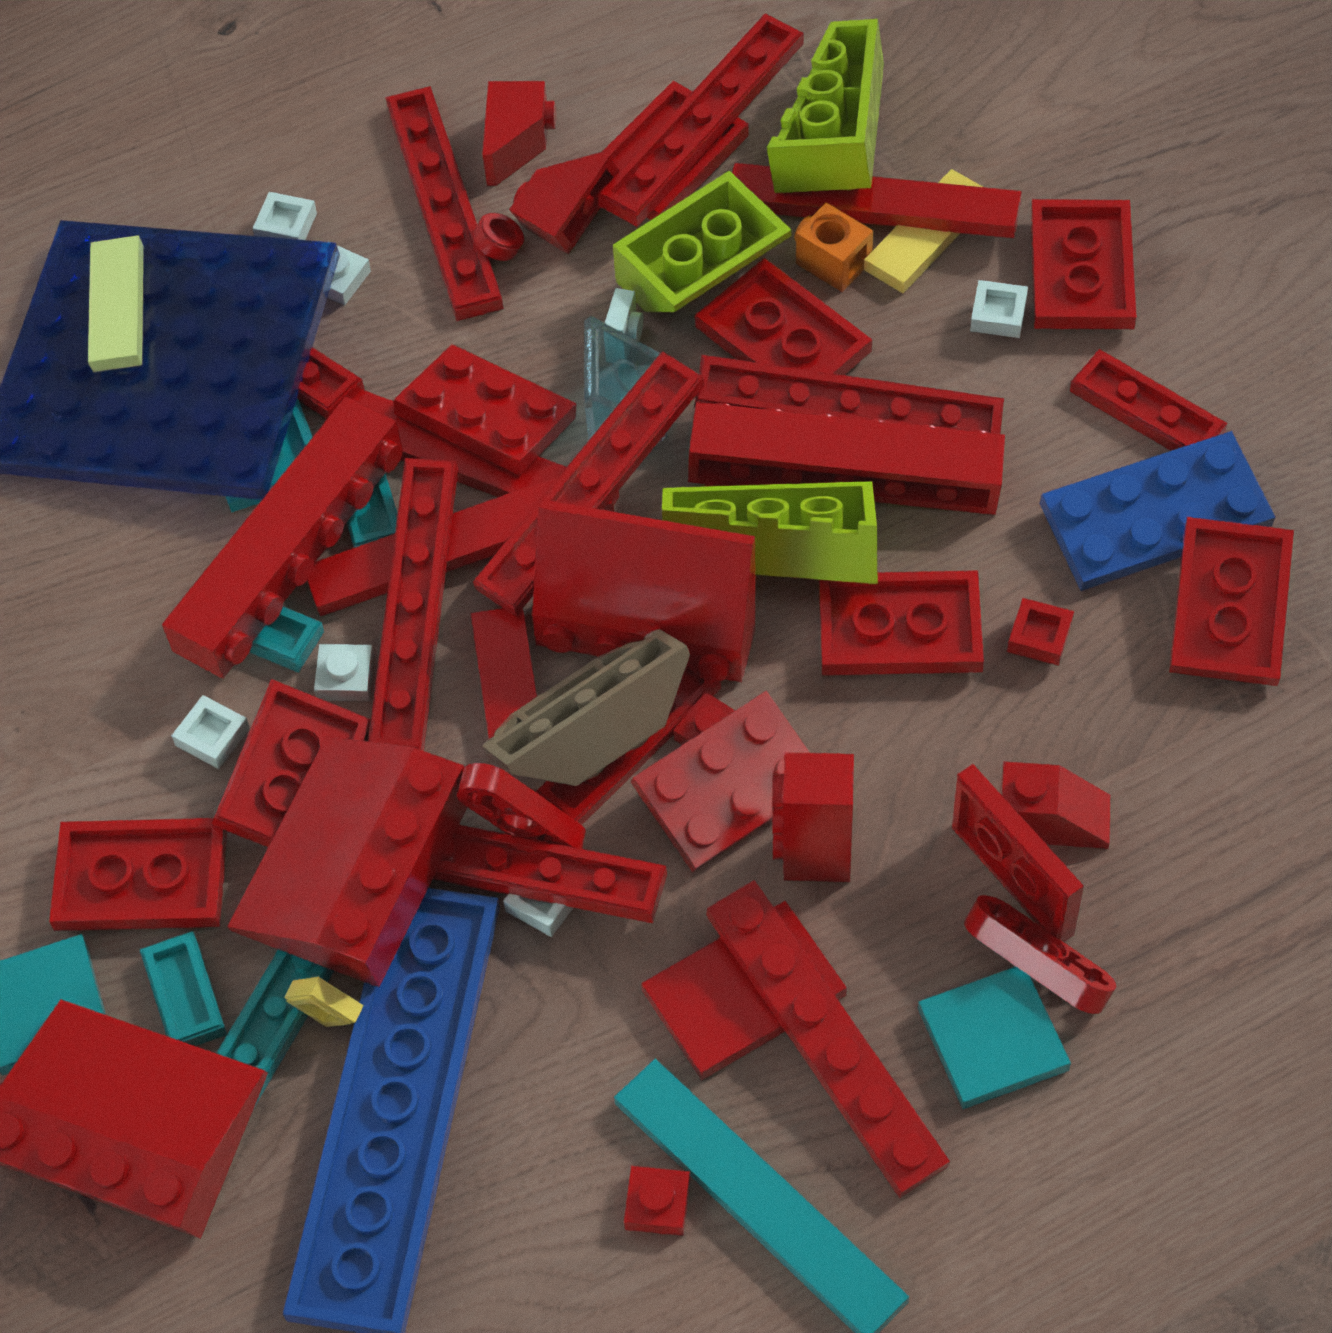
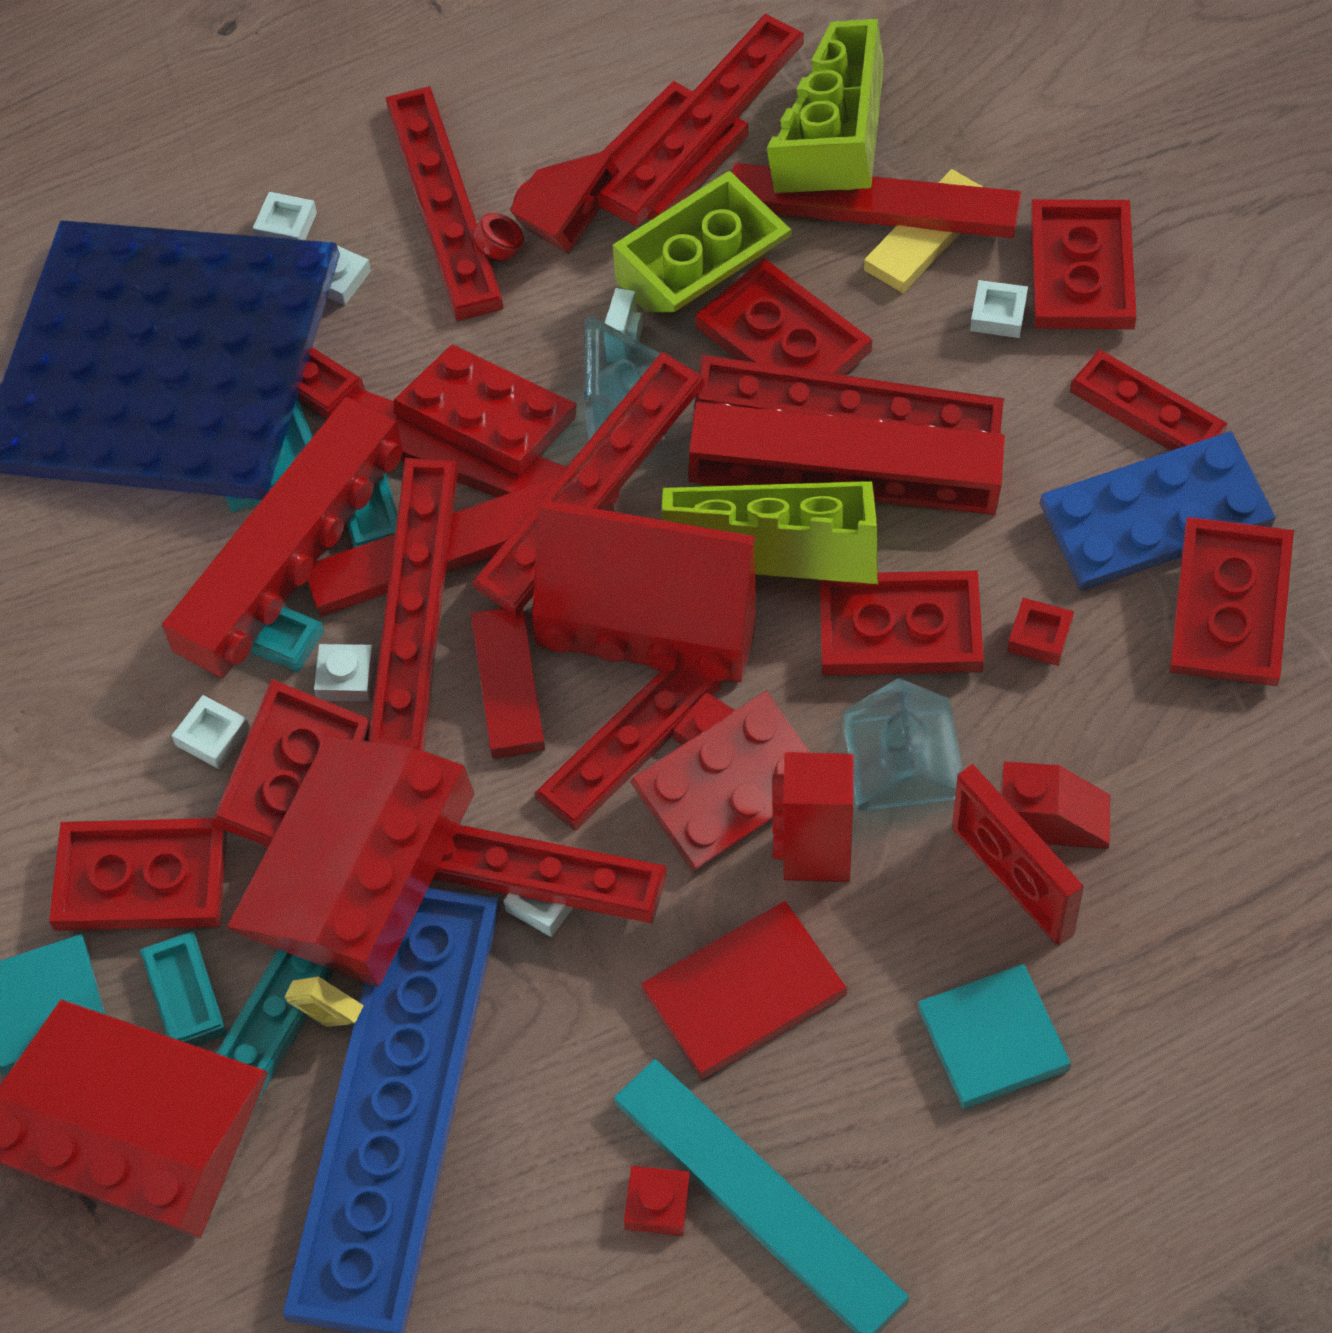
(115, 304): yellowish green tile -> none
(515, 126): red slope -> none
(516, 807): red beam -> none
(593, 713): dark tan wedge -> none
(828, 1039): red plate -> none
(833, 246): orange brick -> none
(902, 747): none -> clear light blue slope
(1040, 954): red beam -> none

